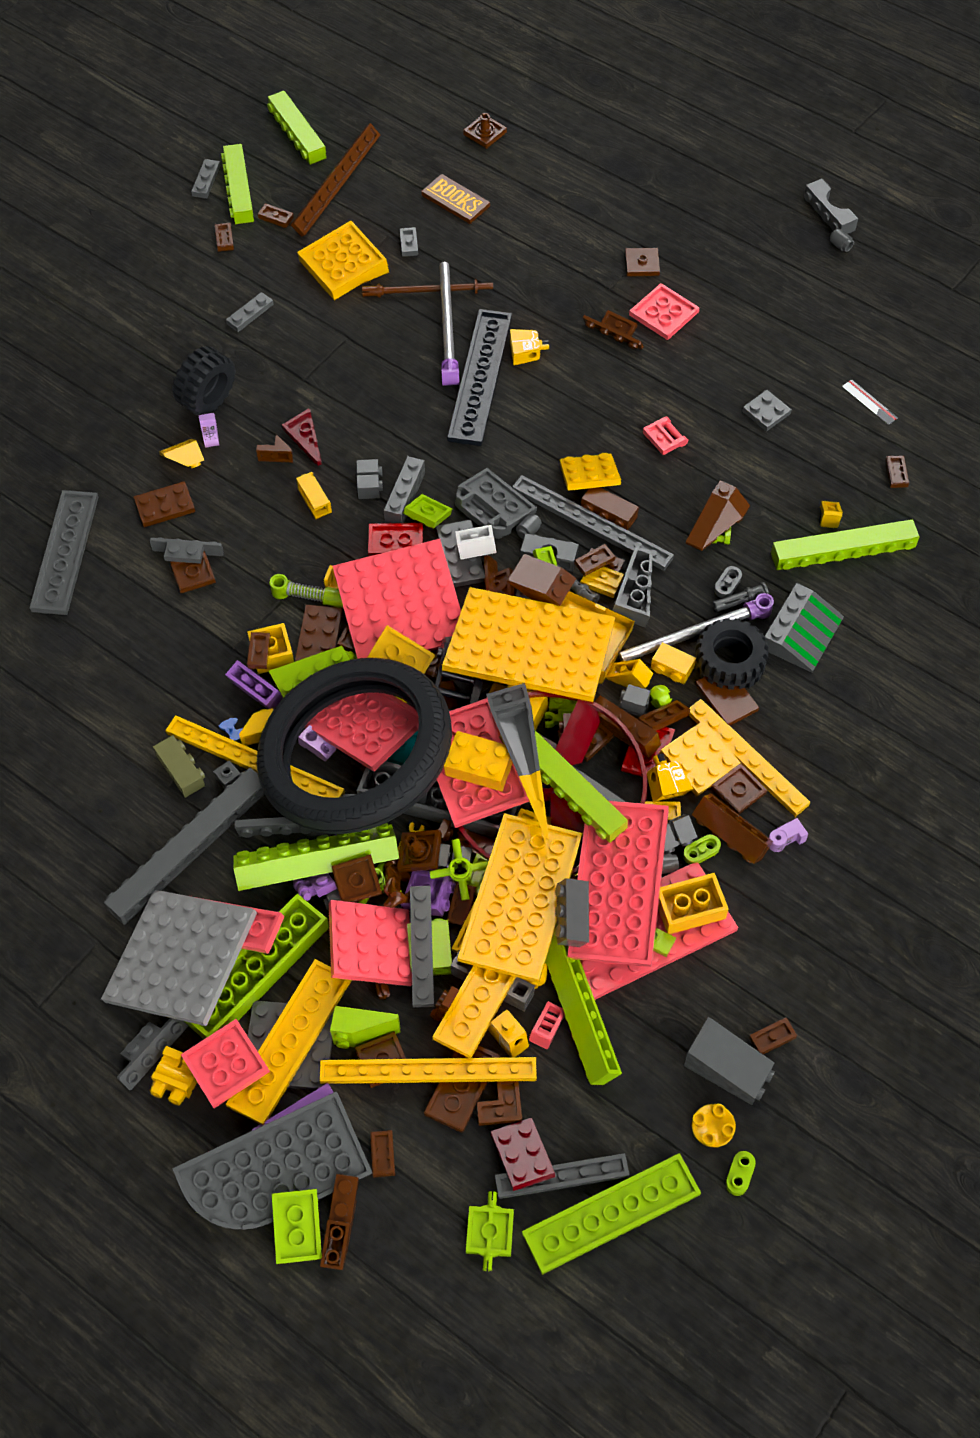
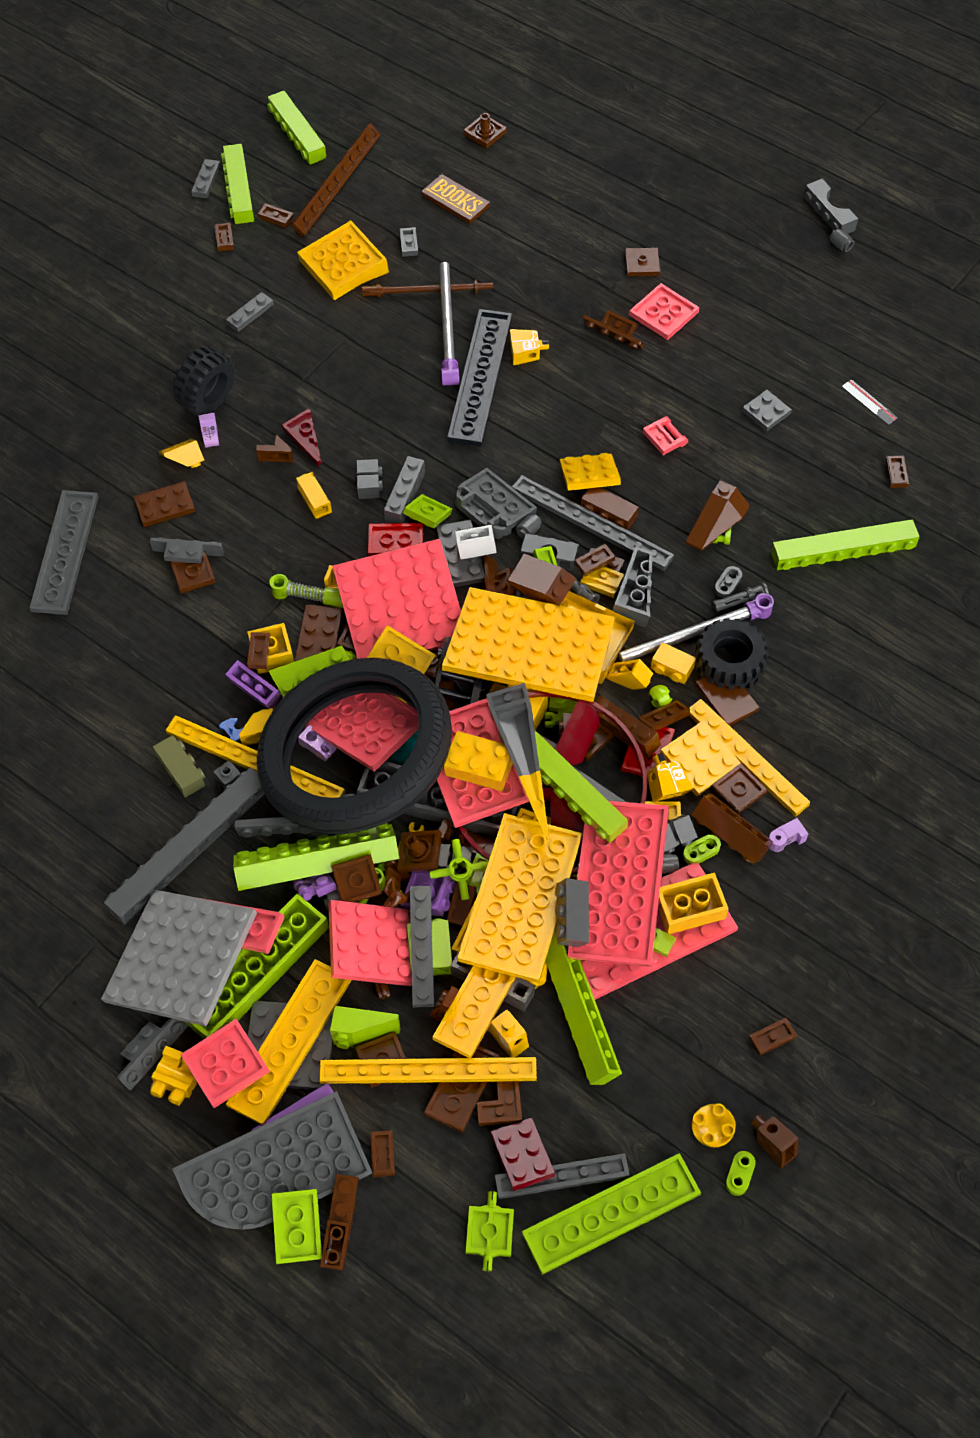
(541, 1036): coral slope -> none
(635, 700): dark grey piece -> none
(729, 1062): dark grey slope -> none
(776, 1140): none -> reddish brown torso
(803, 628): dark grey slope -> none
(831, 514): yellow slope -> none

